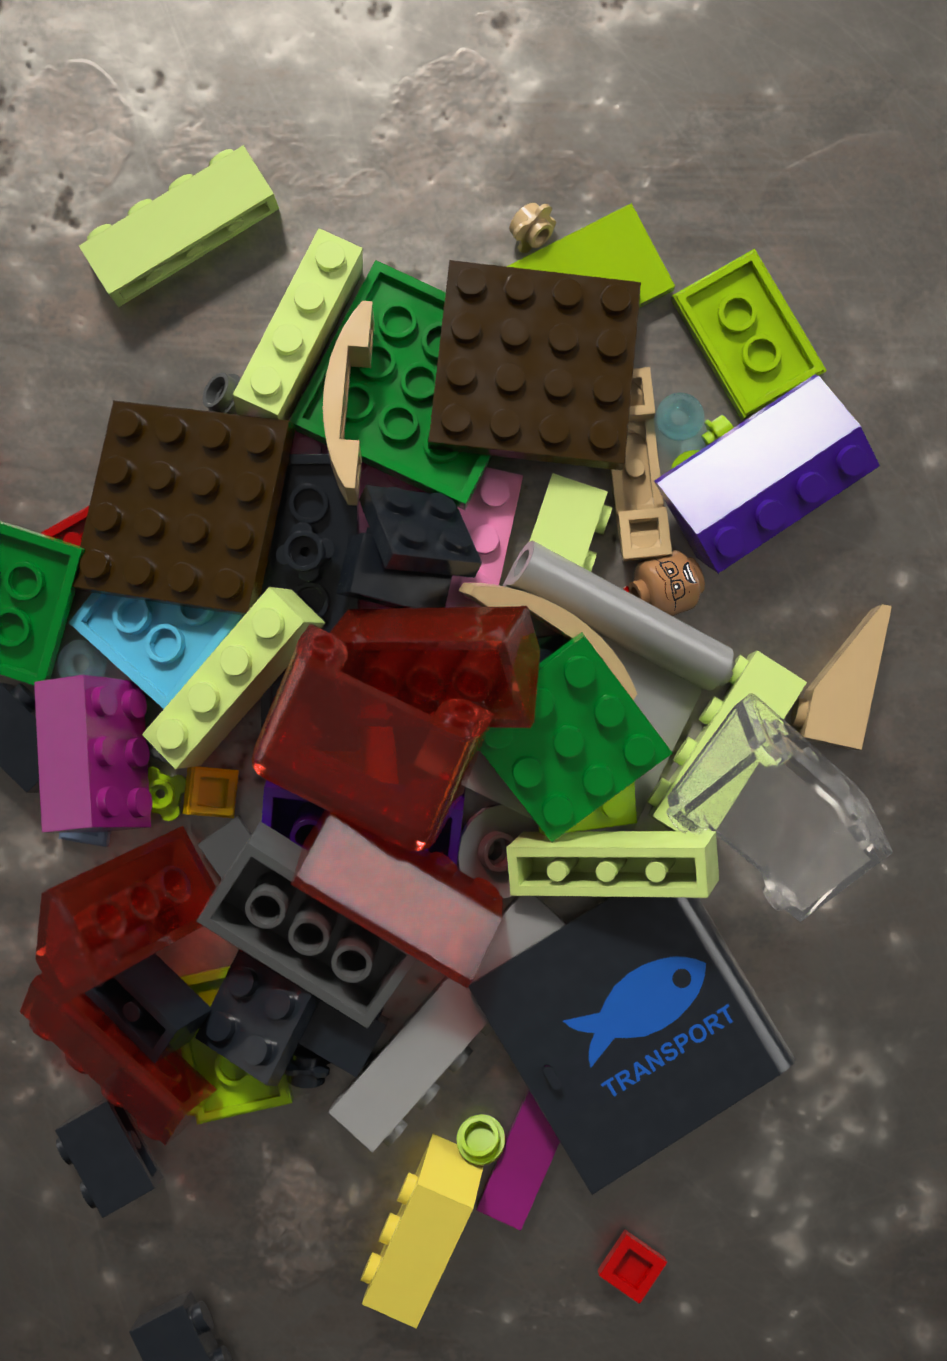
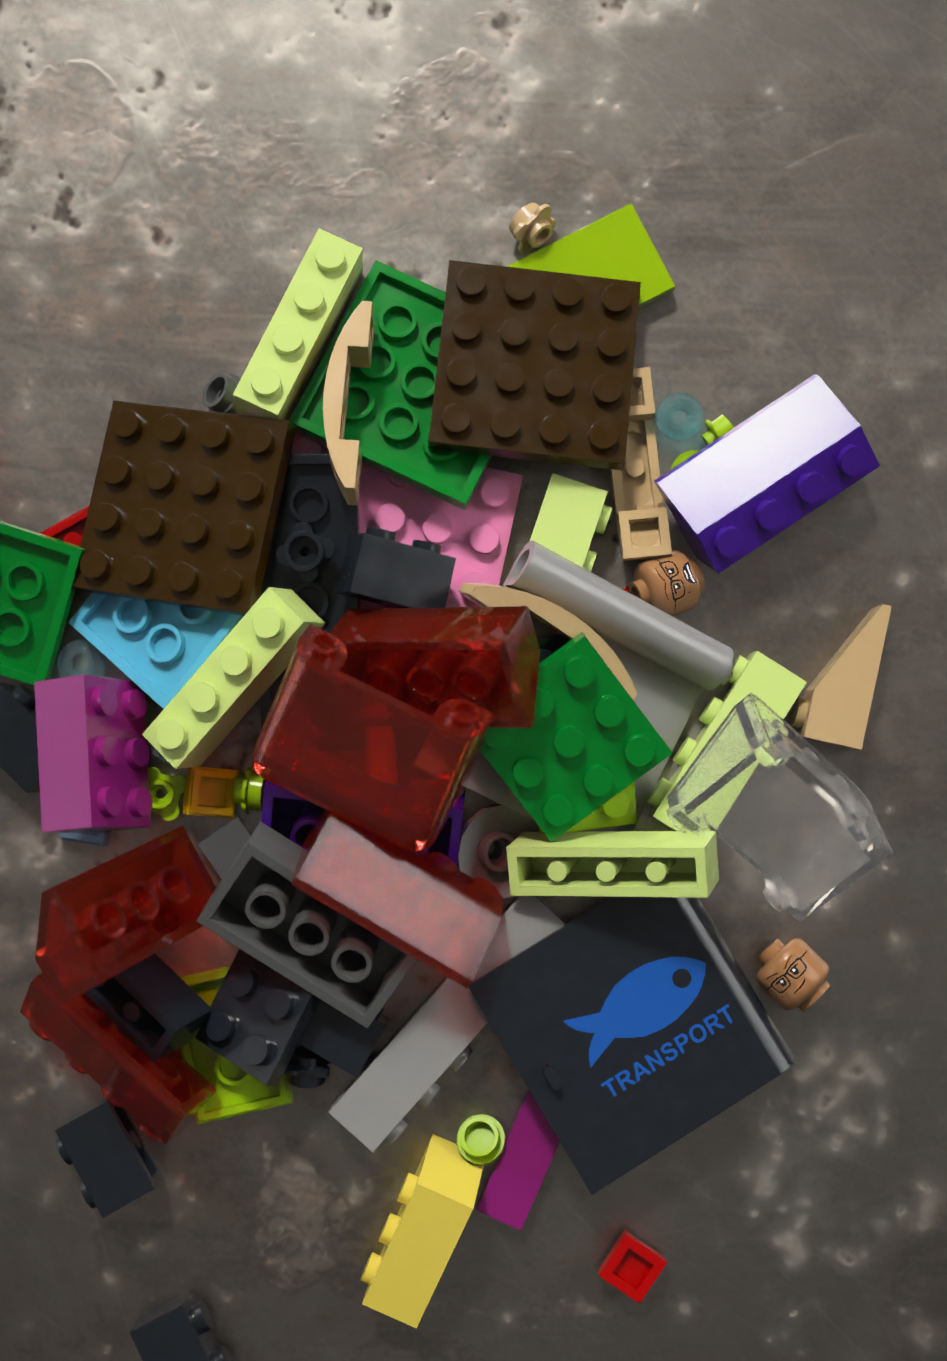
(179, 225): yellowish green brick -> none
(249, 791): none -> lime plate
(419, 532): black plate -> none
(747, 334): lime tile -> none
(793, 974): none -> medium nougat head

